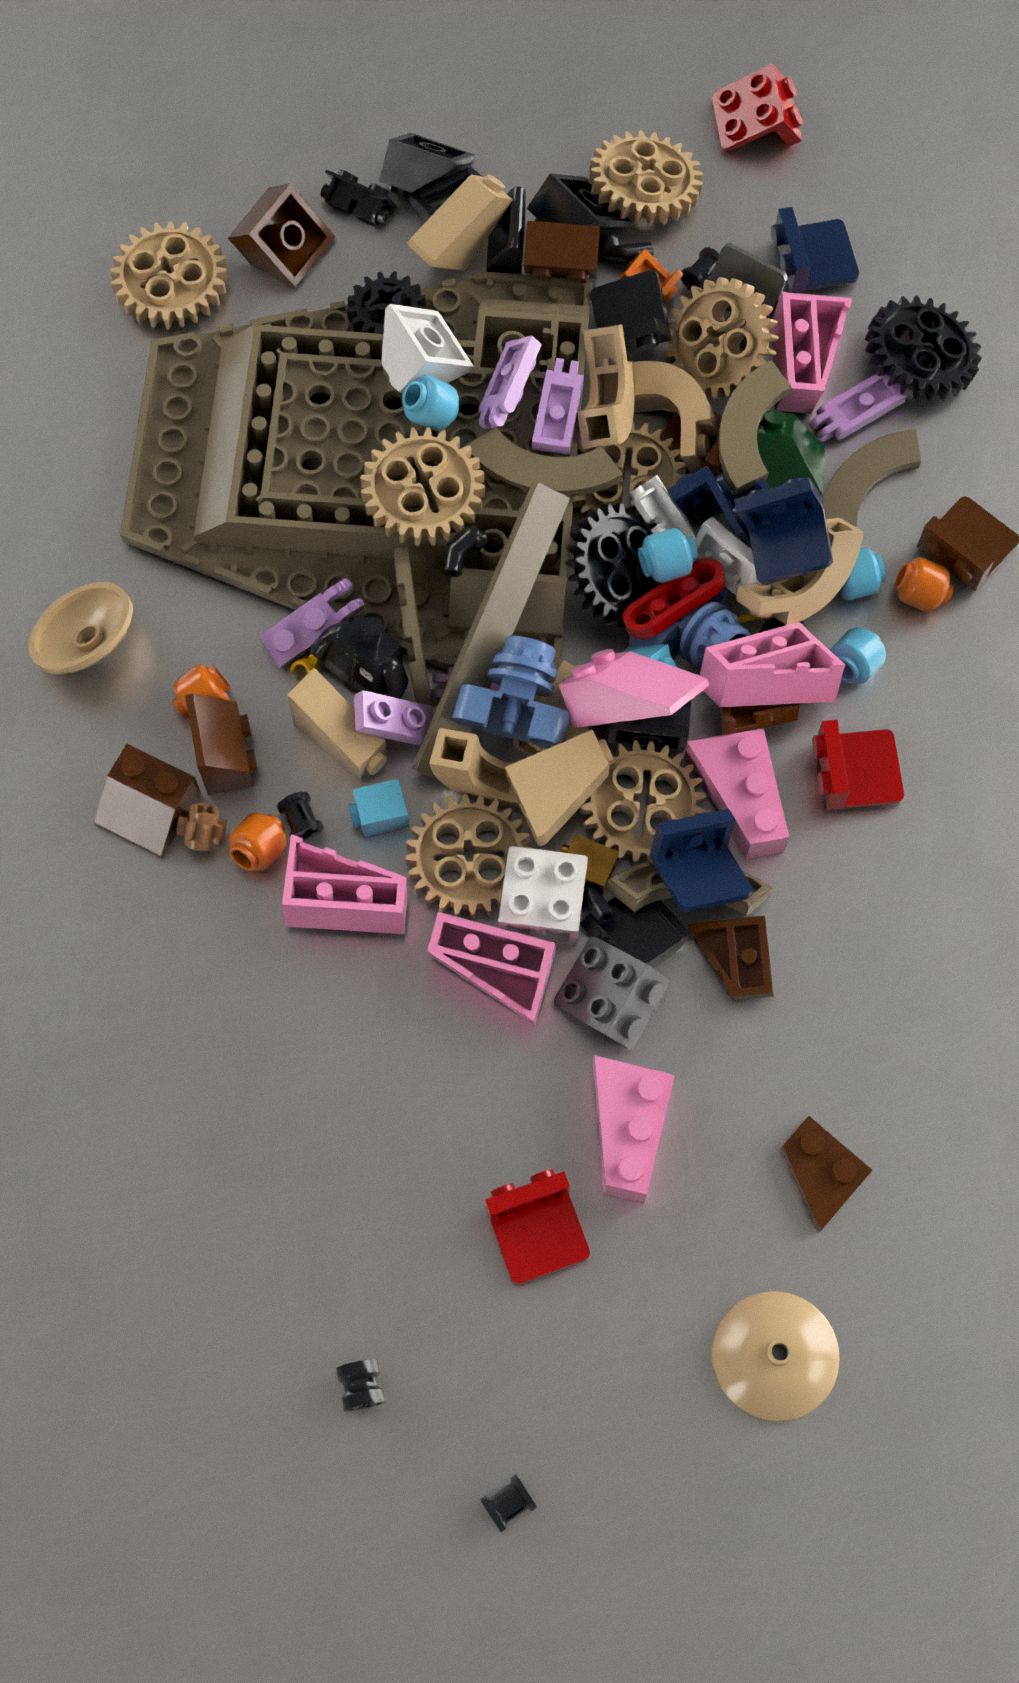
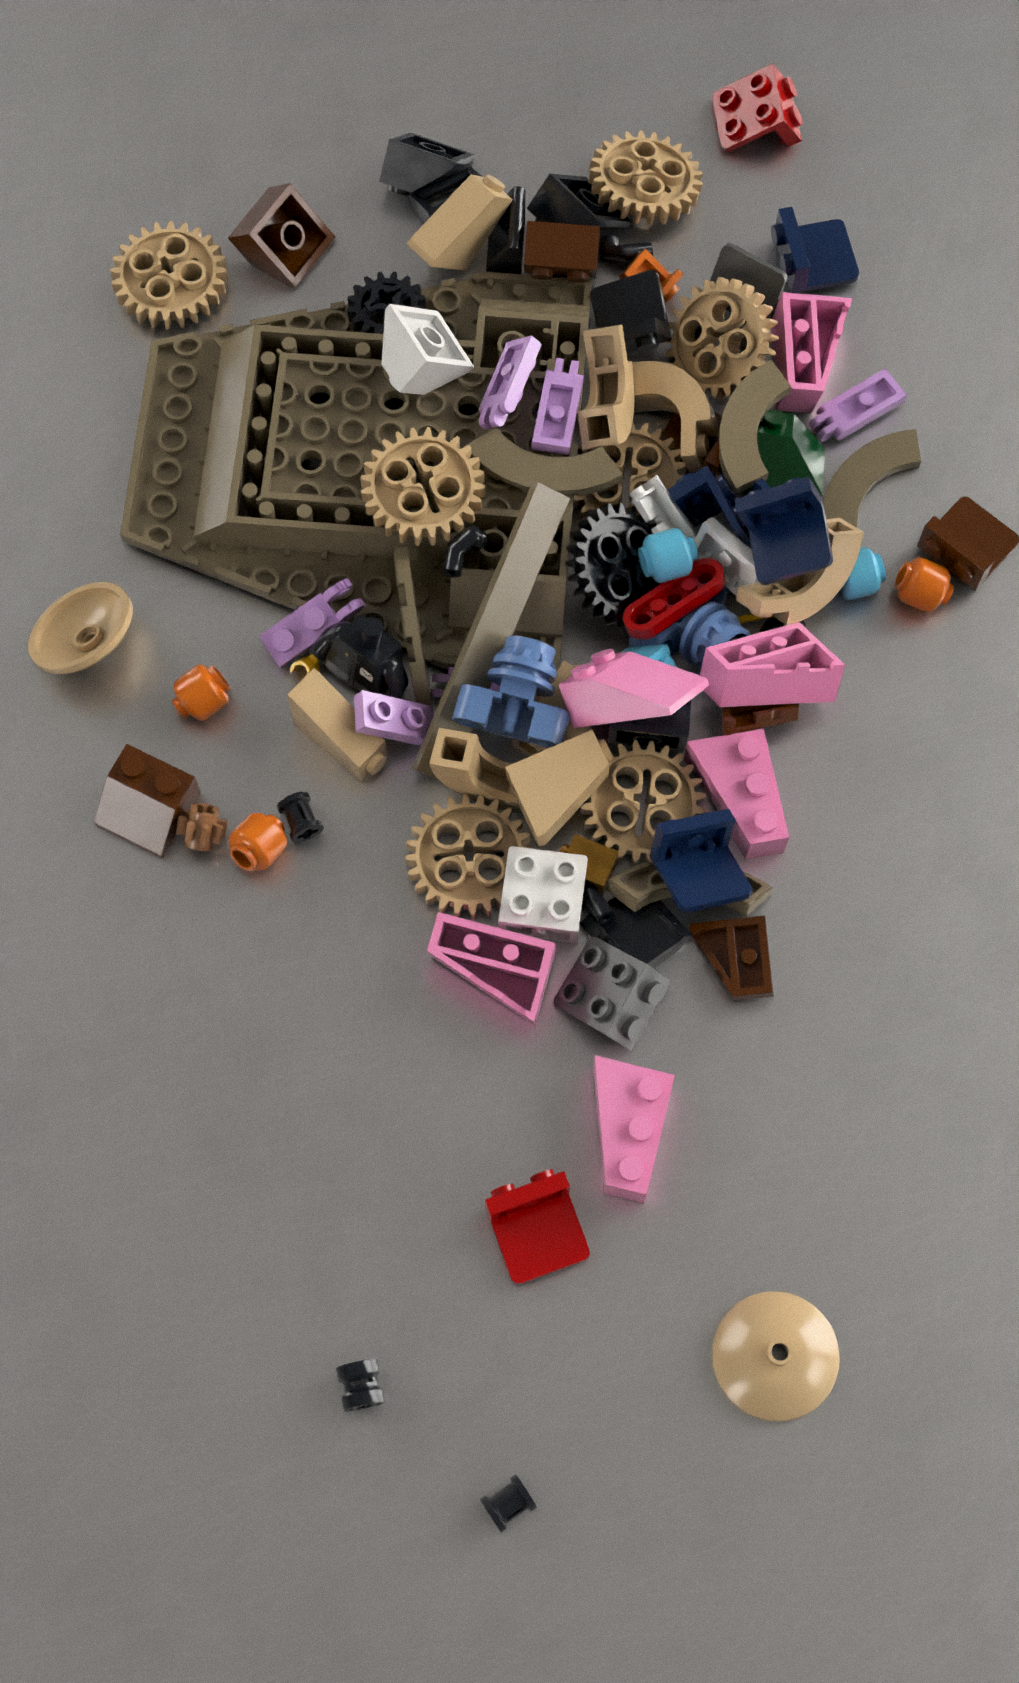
(220, 743): reddish brown slope -> none
(341, 893): bright pink wedge -> none
(345, 189): black hinge -> none
(379, 808): medium azure brick -> none
(430, 403): medium azure head -> none
(701, 269): black bush -> none
(823, 1170): reddish brown wing -> none
(857, 767): red bracket -> none
(861, 654): medium azure head -> none
(923, 348): black gear -> none

